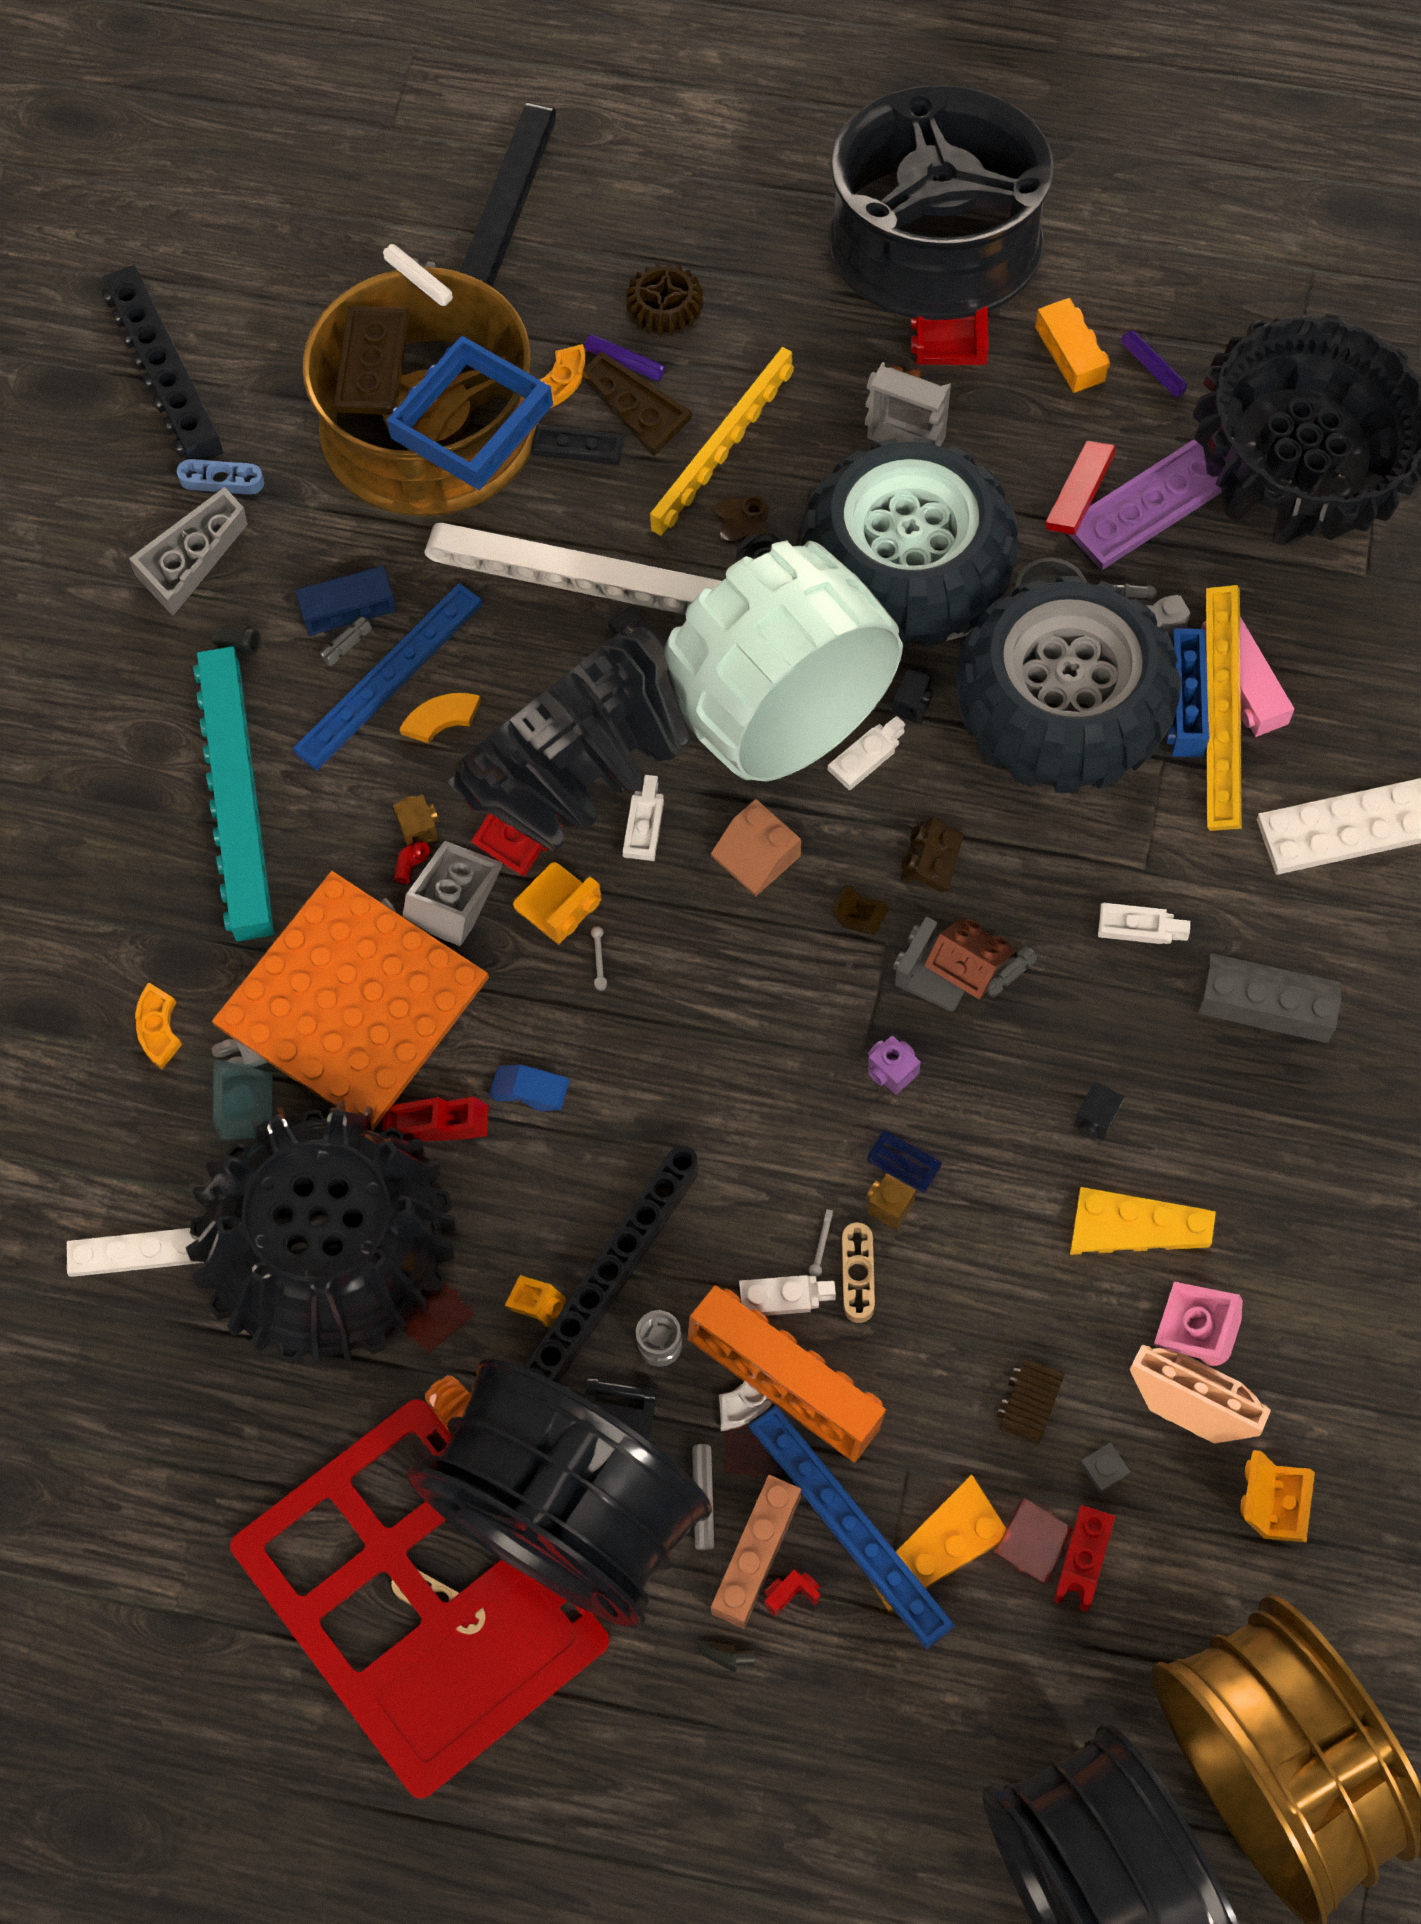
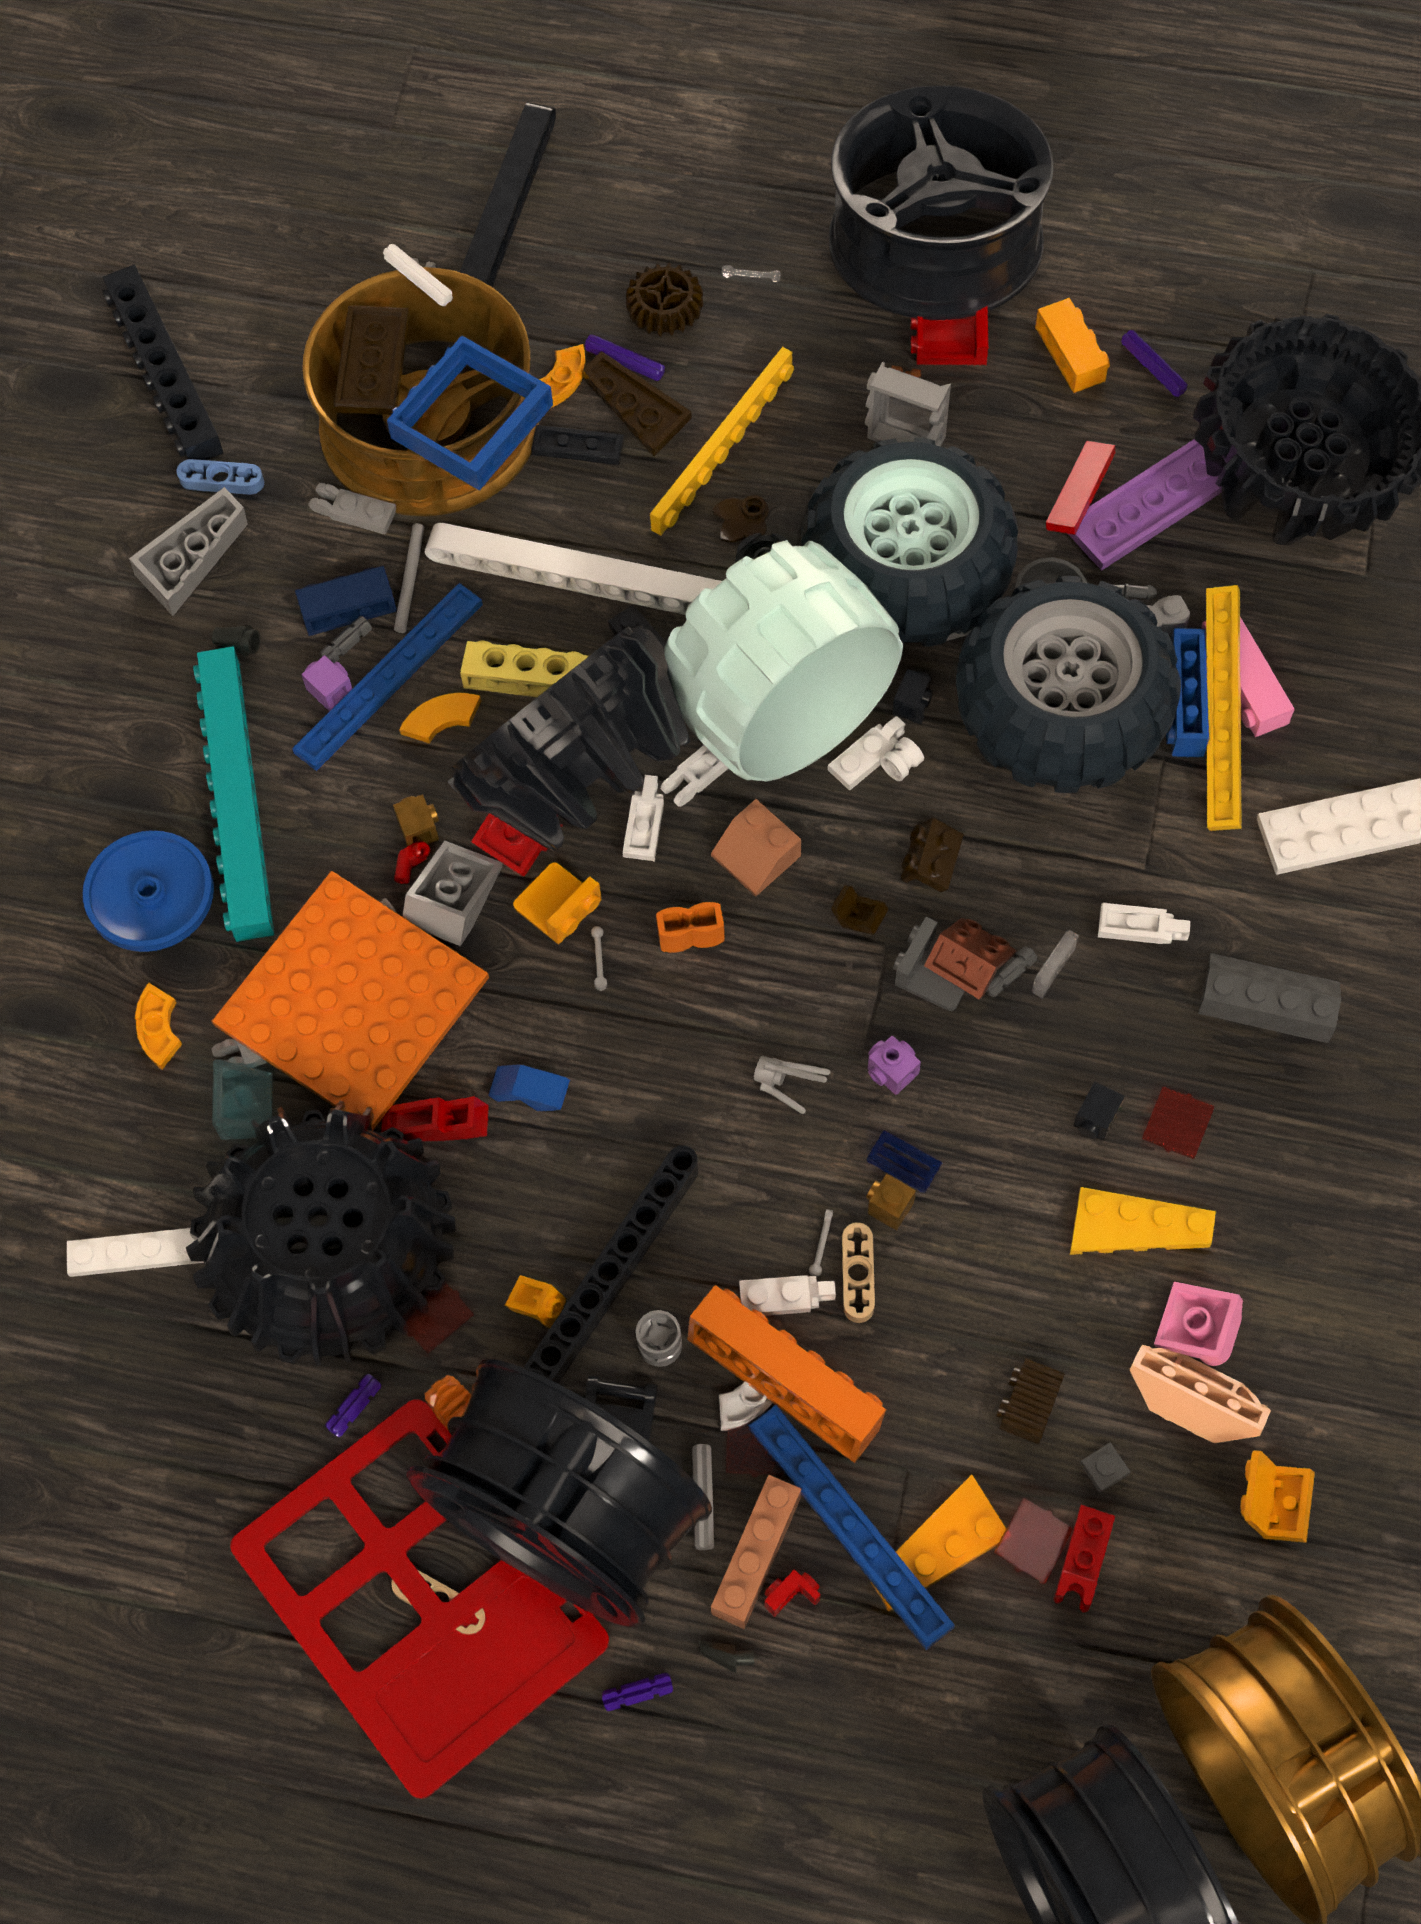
(148, 891): none -> blue dish
(327, 682): none -> medium lavender brick
(353, 508): none -> light grey hinge
(353, 1405): none -> dark purple axle
(409, 578): none -> light grey bar
(508, 678): none -> light yellow brick
(637, 1691): none -> dark purple axle
(697, 771): none -> white hinge
(697, 926): none -> orange brick
(728, 271): none -> clear hinge
(773, 1071): none -> light grey plant
(901, 759): none -> white wheel
(1054, 963): none -> clear tile
(1178, 1122): none -> clear red piece

